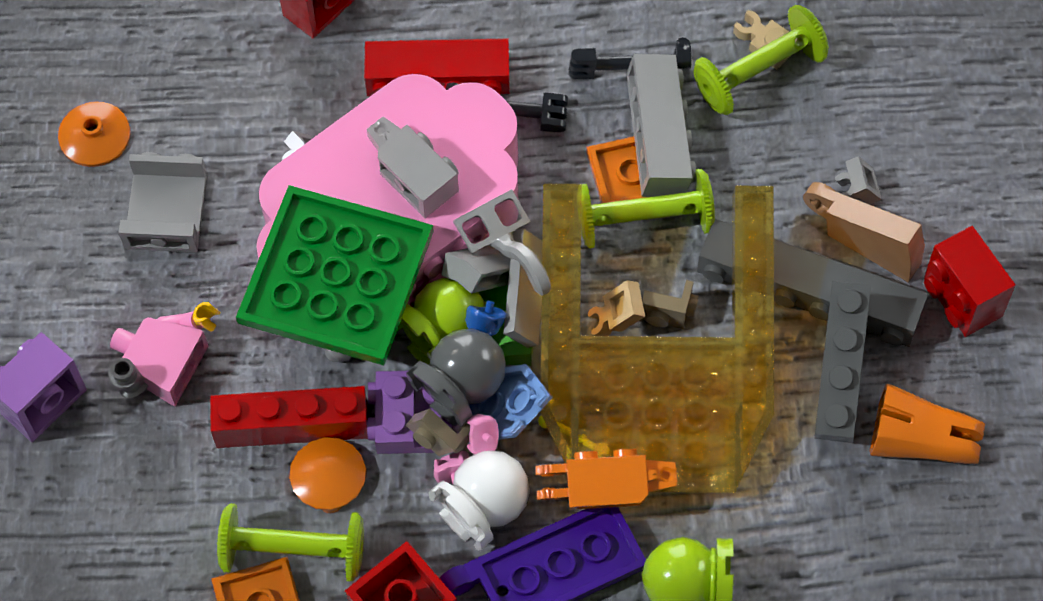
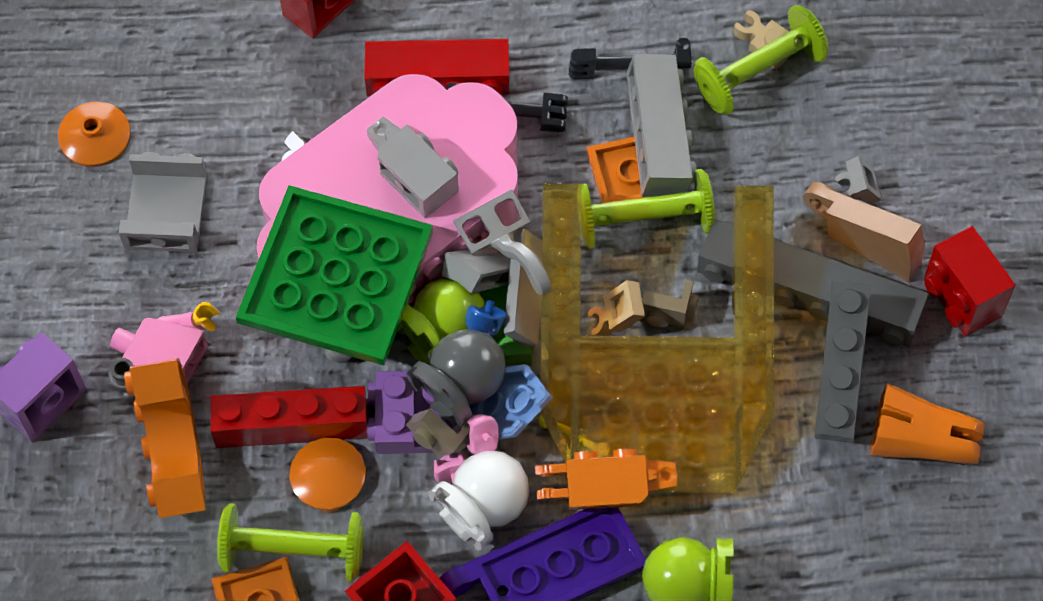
(171, 436): none -> orange brick

